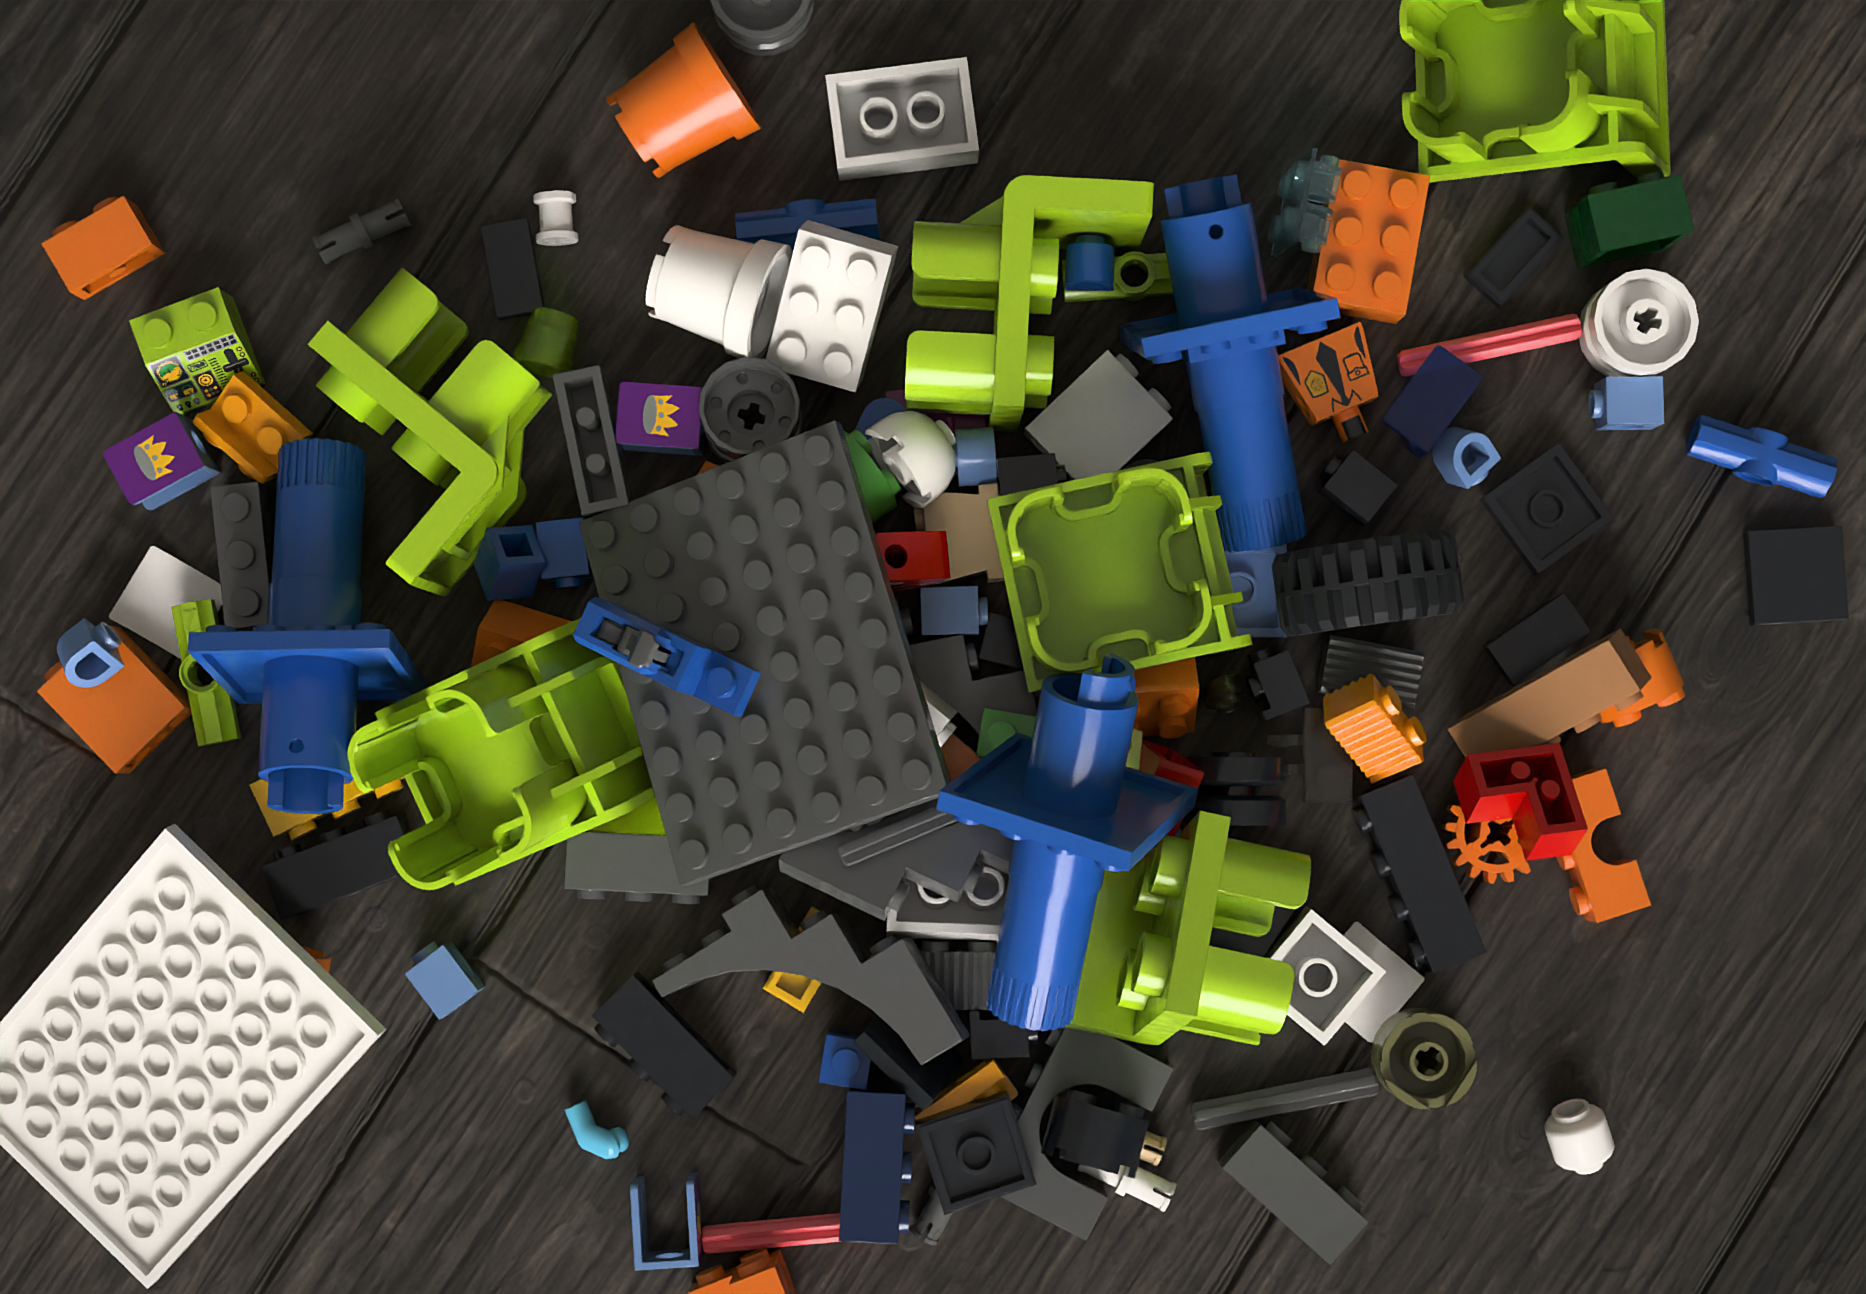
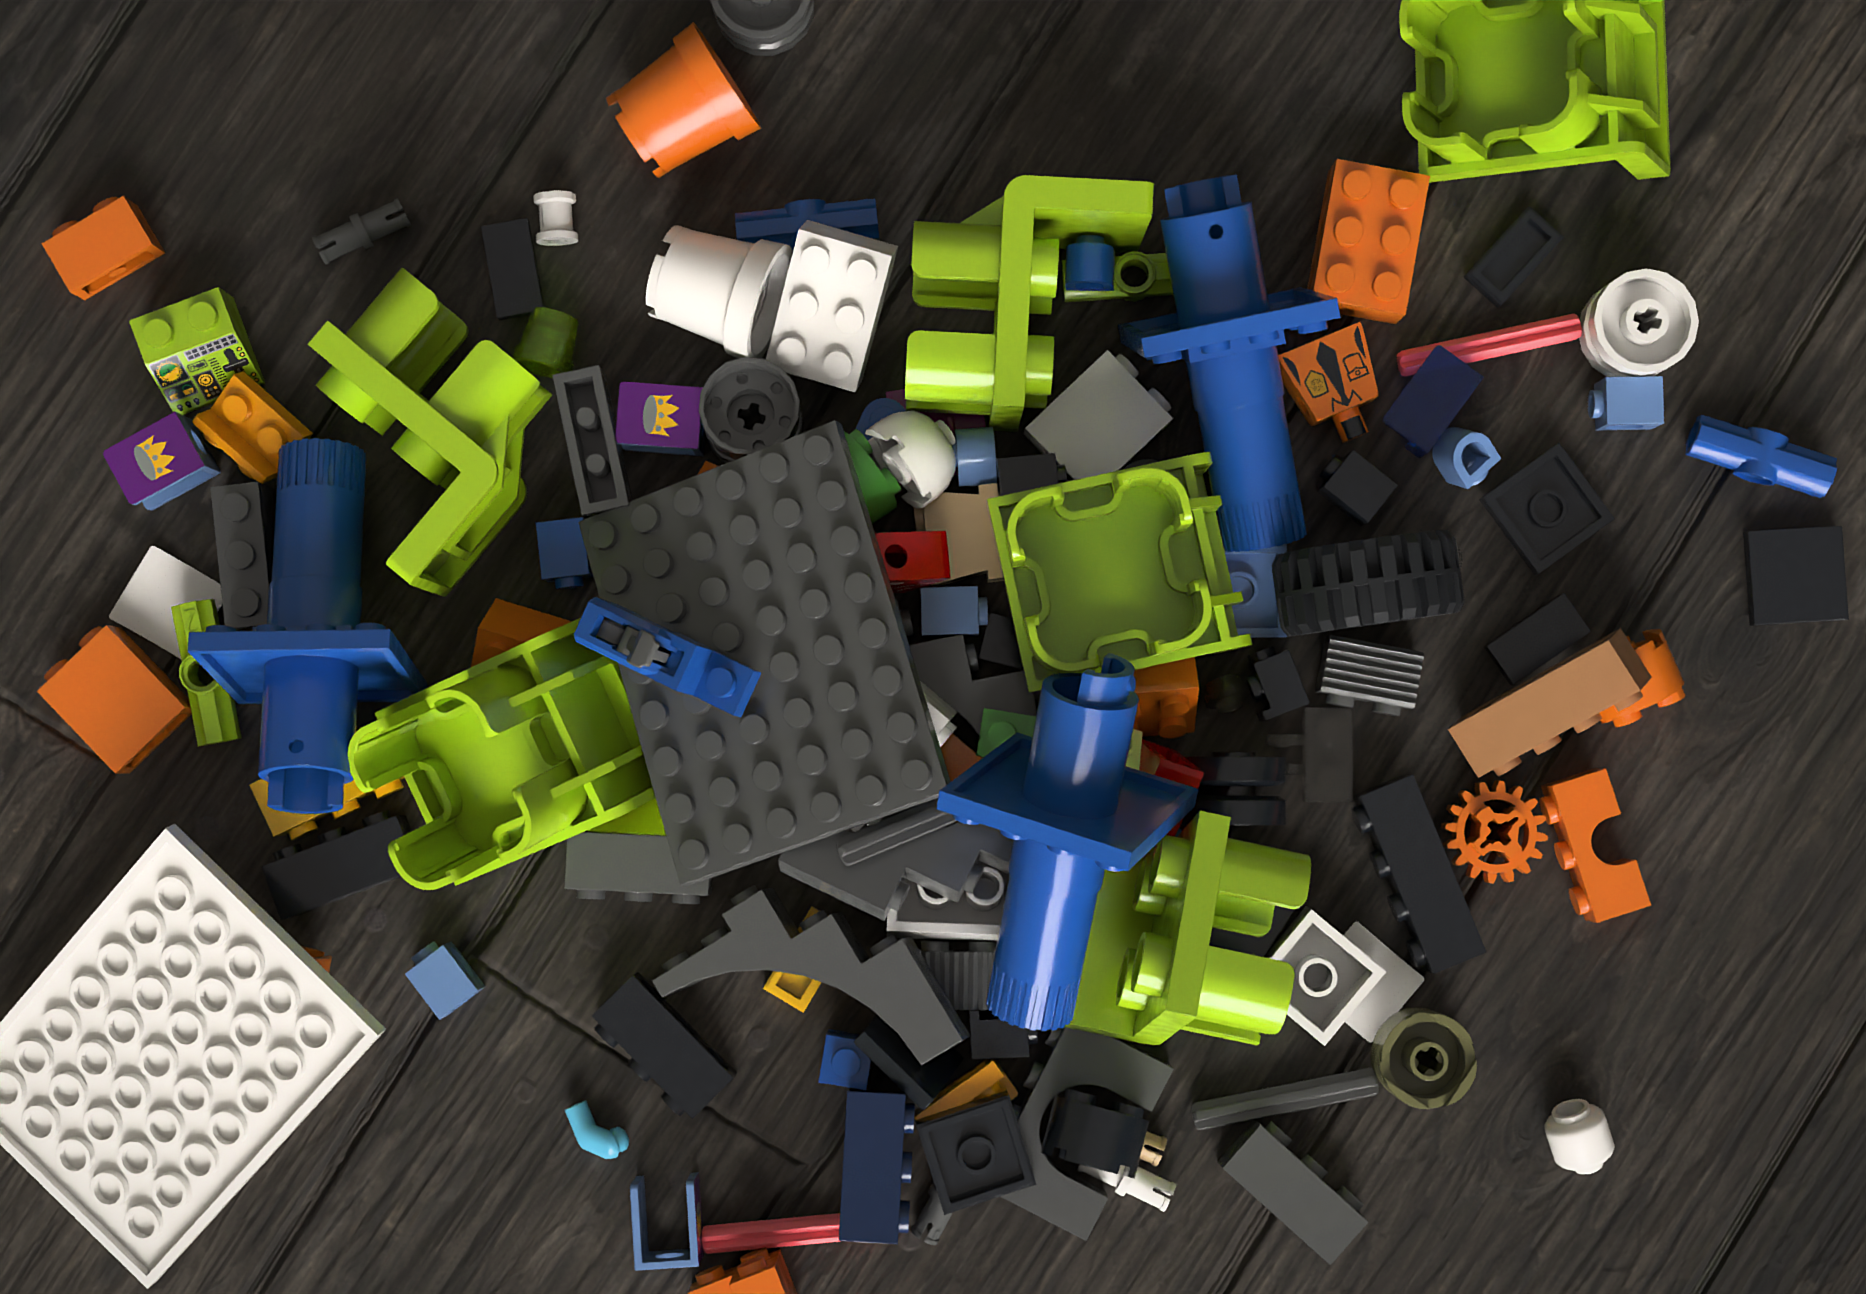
(89, 653): medium blue plate -> none
(509, 562): blue brick -> none
(902, 119): white brick -> none
(1304, 182): clear light blue hinge -> none
(1374, 728): light orange brick -> none
(1531, 789): red brick -> none
(1628, 220): dark green piece -> none

